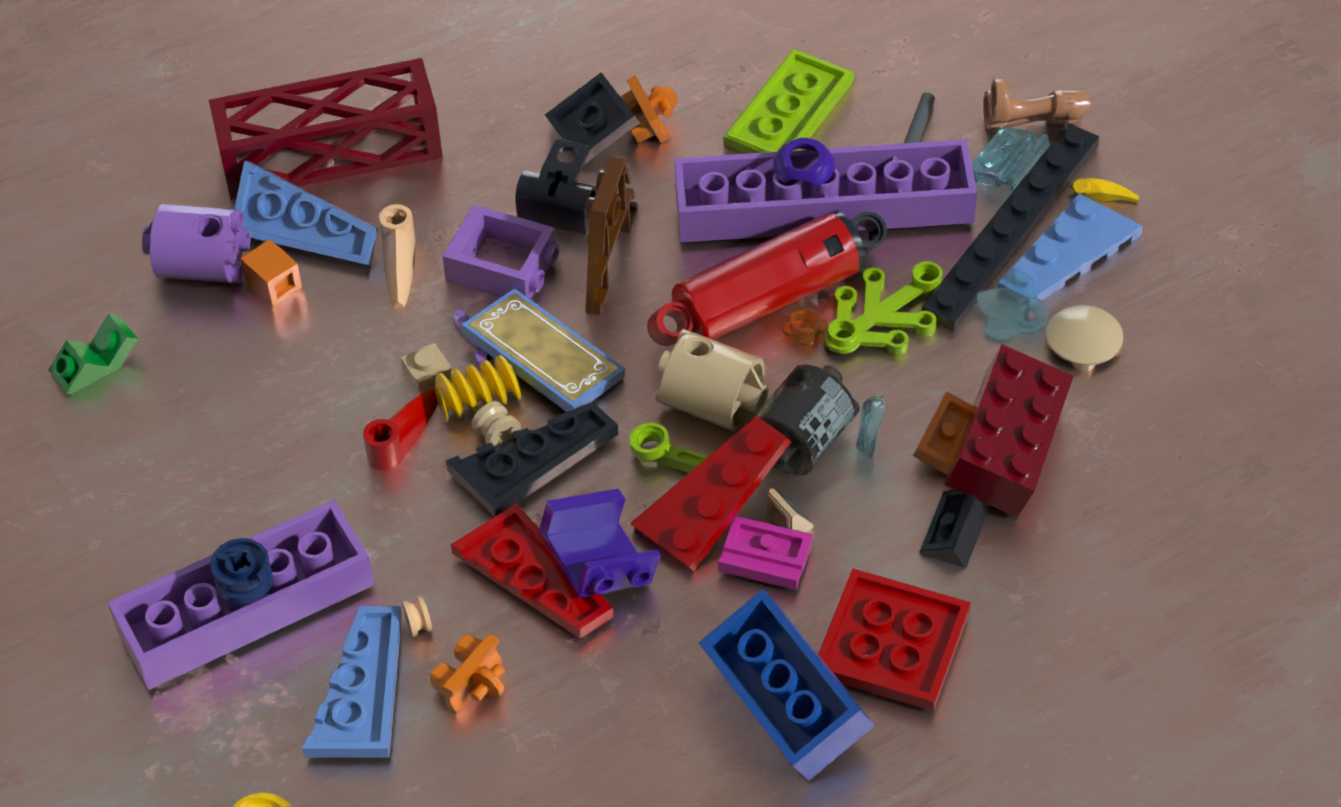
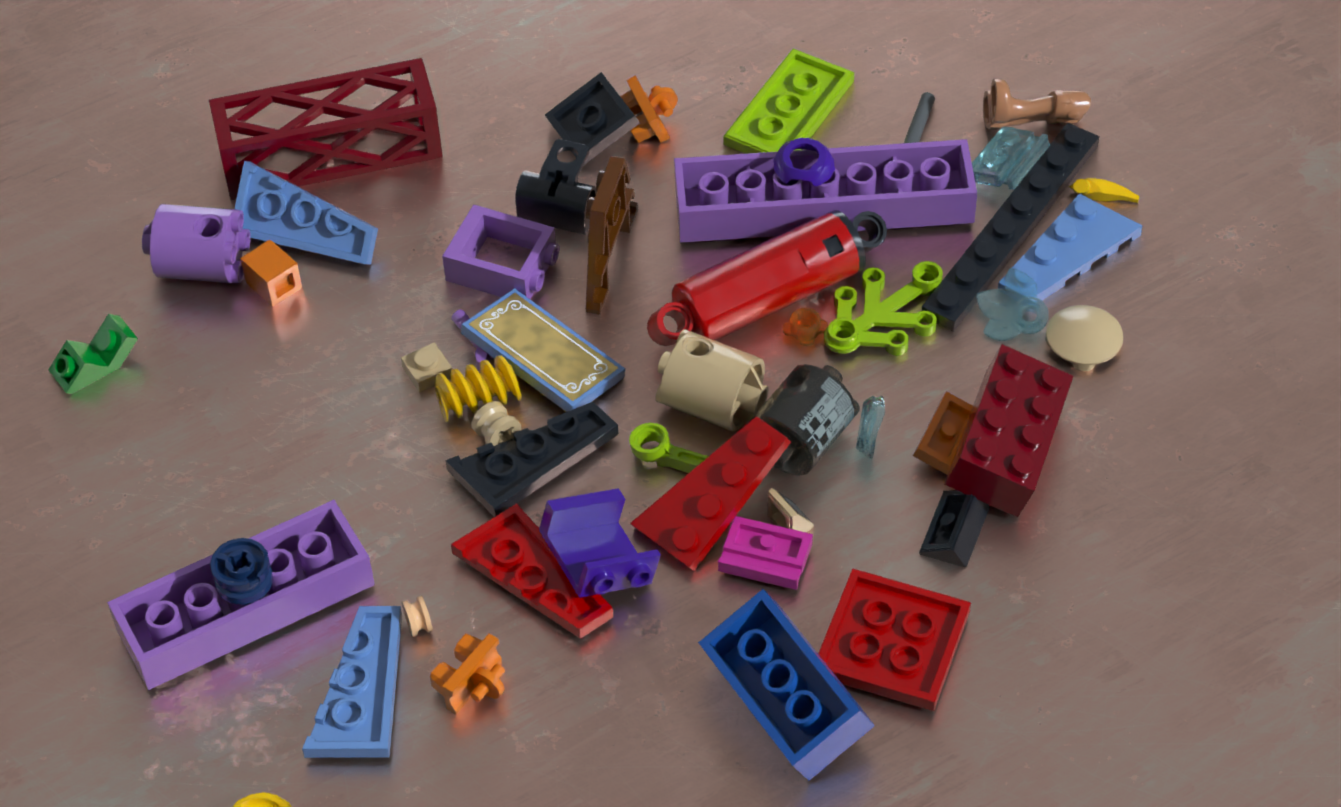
(393, 438): red piece -> none
(398, 251): light nougat piece -> none

